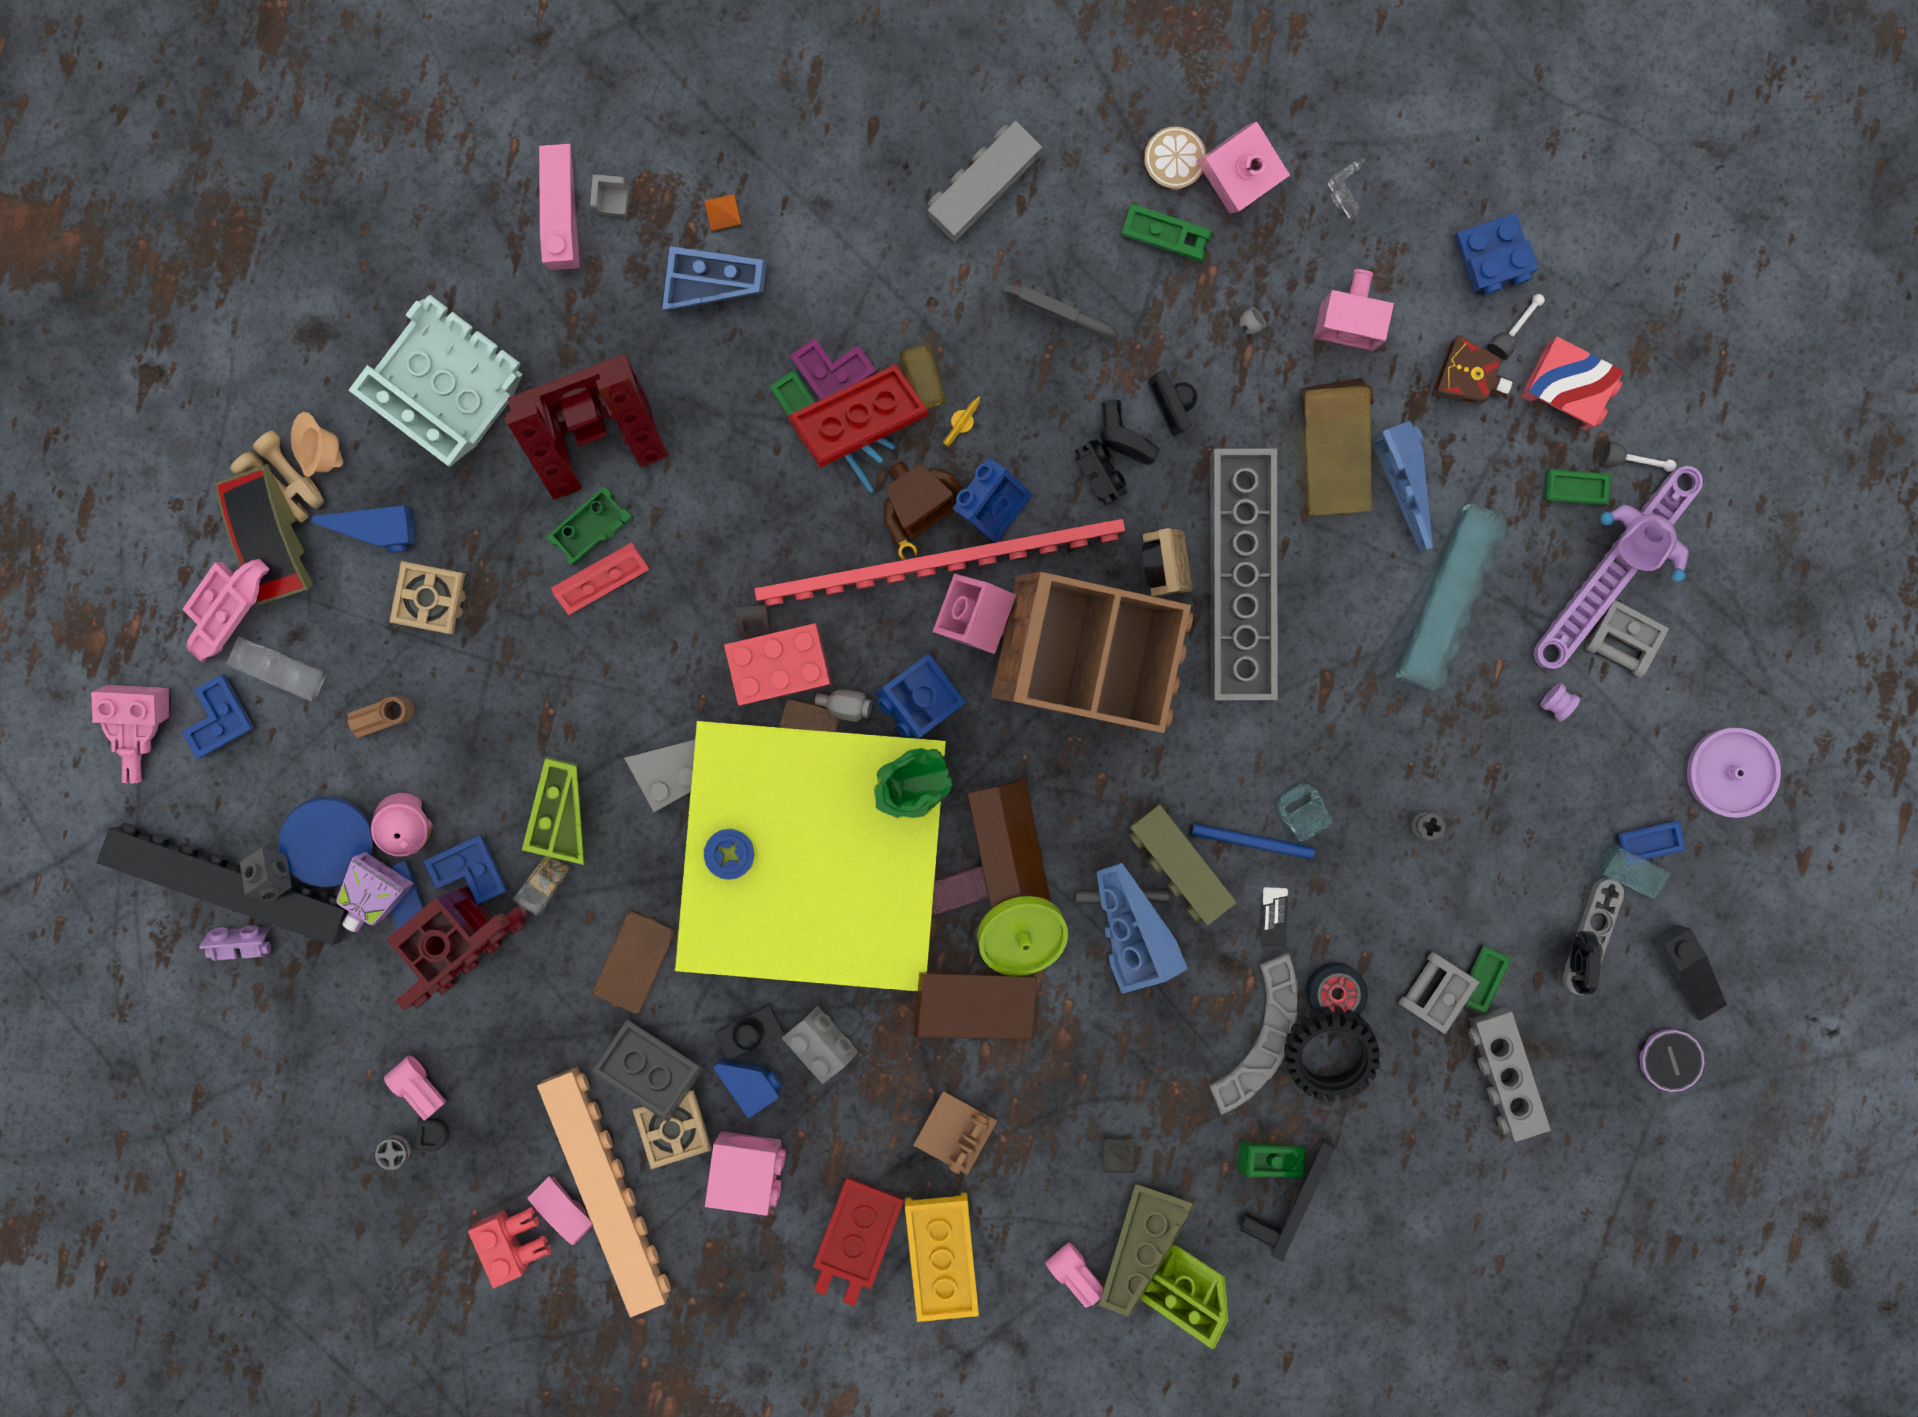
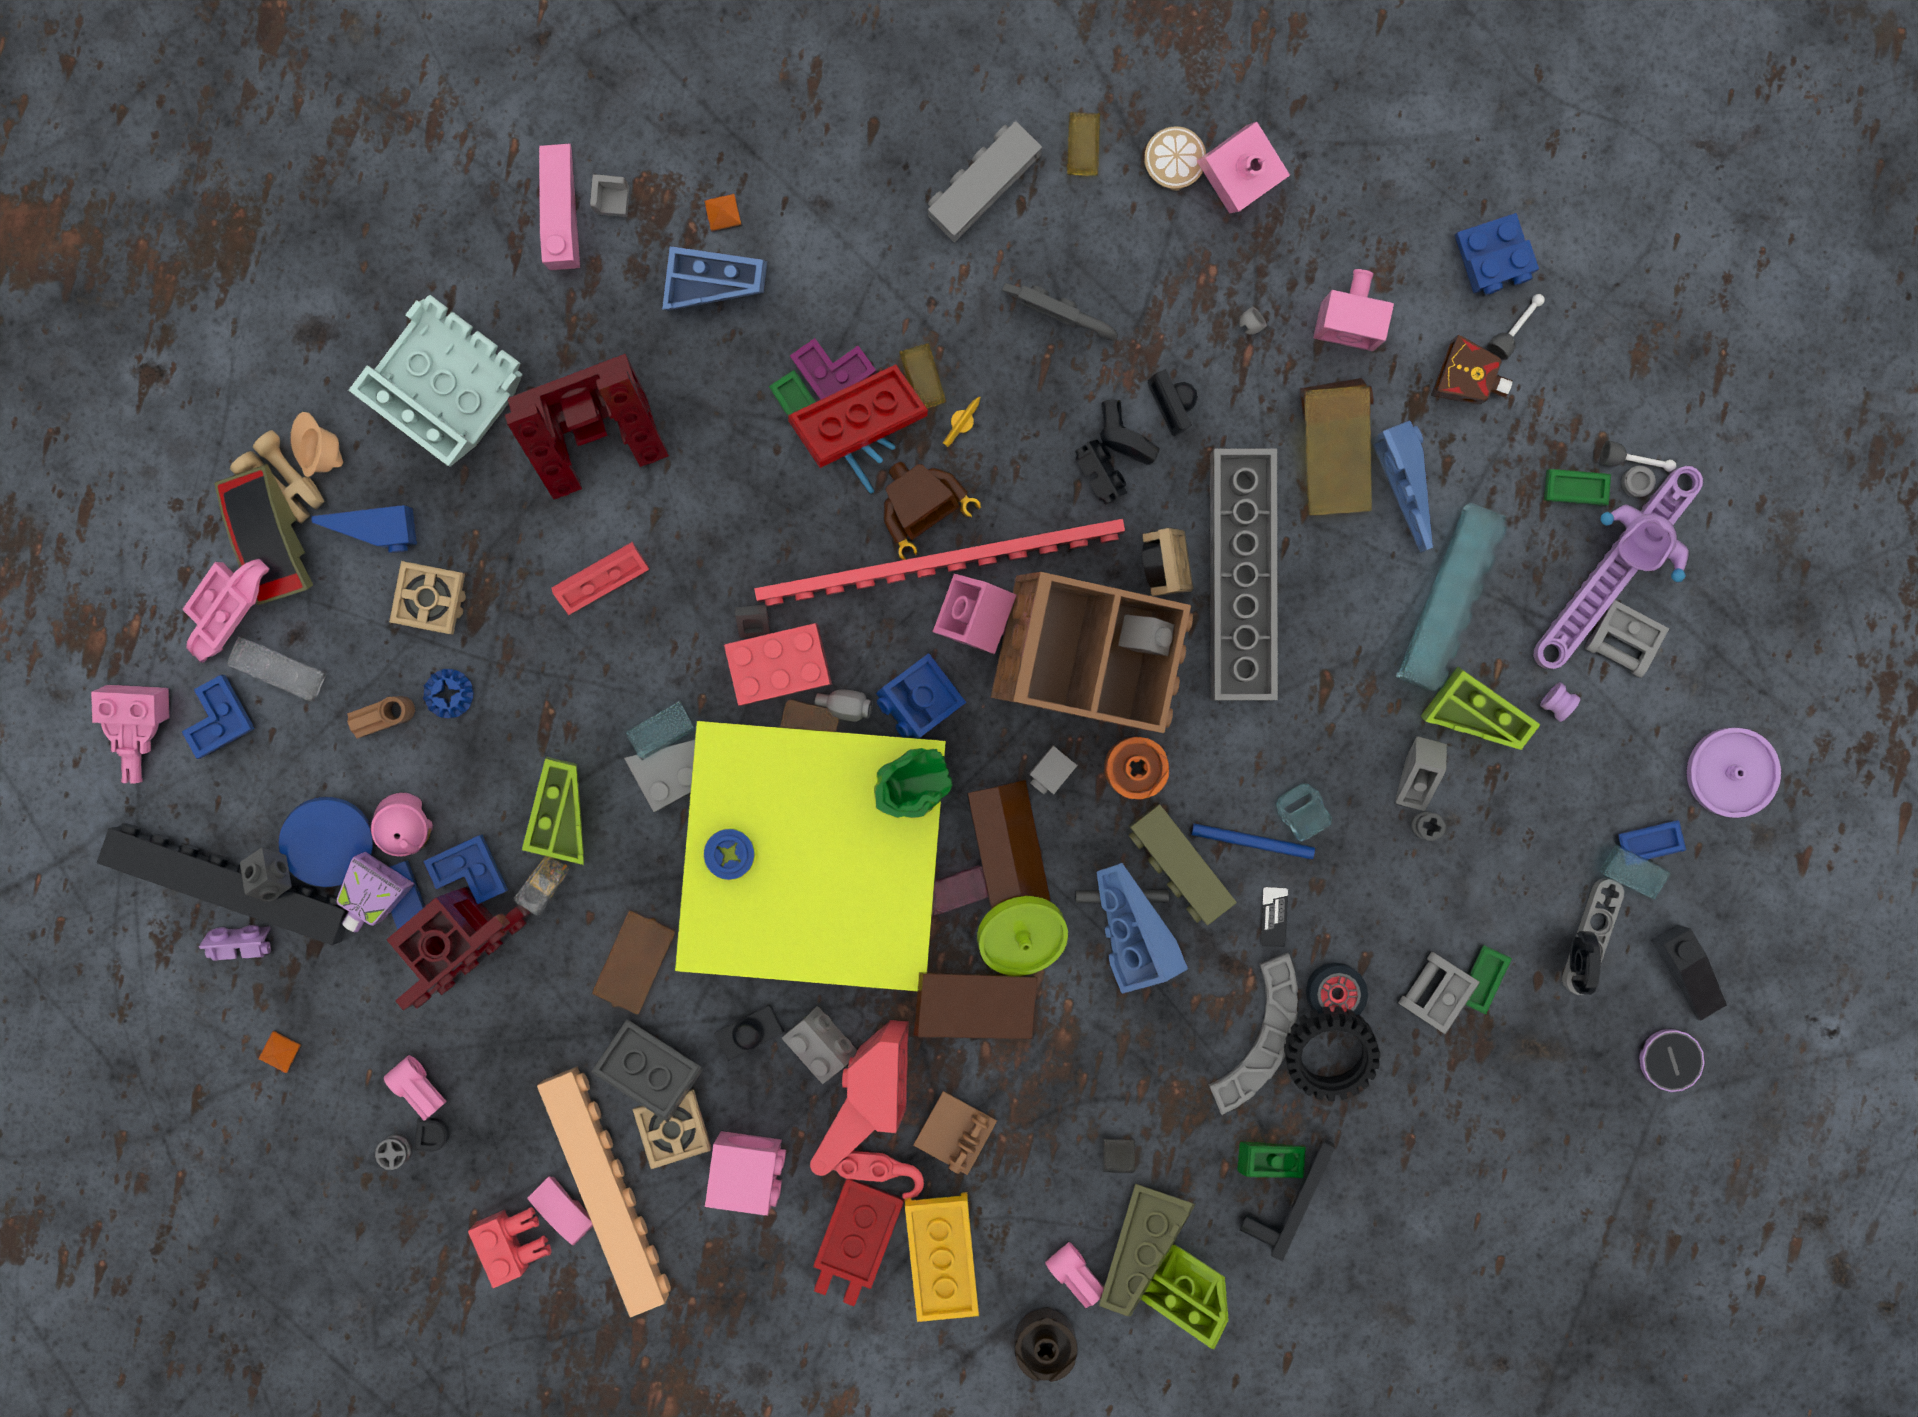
(279, 1051): none -> orange slope
(459, 702): none -> blue gear
(589, 526): green piece -> none
(660, 730): none -> clear light blue tile
(749, 1084): blue slope -> none
(873, 1102): none -> coral slope
(992, 500): blue plate -> none
(1044, 1362): none -> dark brown brick
(1051, 771): none -> light grey brick
(1083, 143): none -> clear yellow tile
(1139, 785): none -> orange brick
(1146, 635): none -> light grey brick
(1166, 232): green plate -> none
(1340, 193): clear bracket -> none
(1421, 773): none -> light grey slope
(1479, 711): none -> lime wedge
(1531, 1117): light grey brick -> none
(1573, 382): panel -> none
(1638, 481): none -> light grey tile

